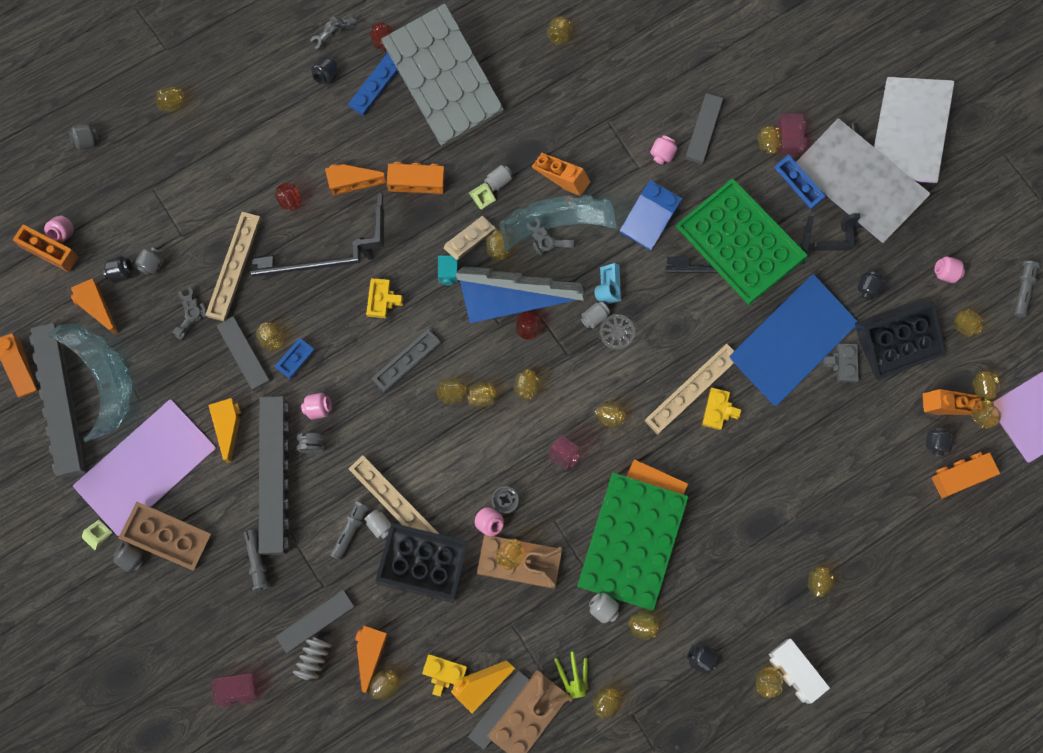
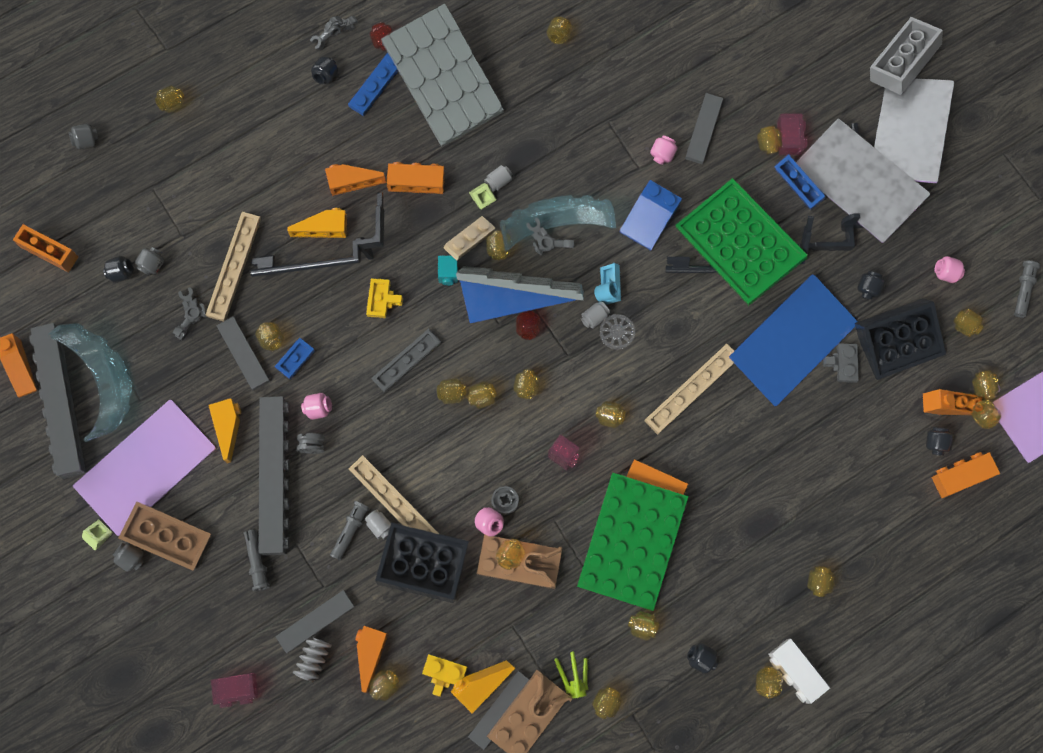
(59, 229): bright pink head -> none
(91, 300): orange slope -> none
(288, 196): clear red head -> none
(324, 224): none -> light orange slope
(562, 173): orange slope -> none
(604, 608): light grey head -> none
(718, 409): yellow hinge -> none
(906, 55): none -> light grey brick

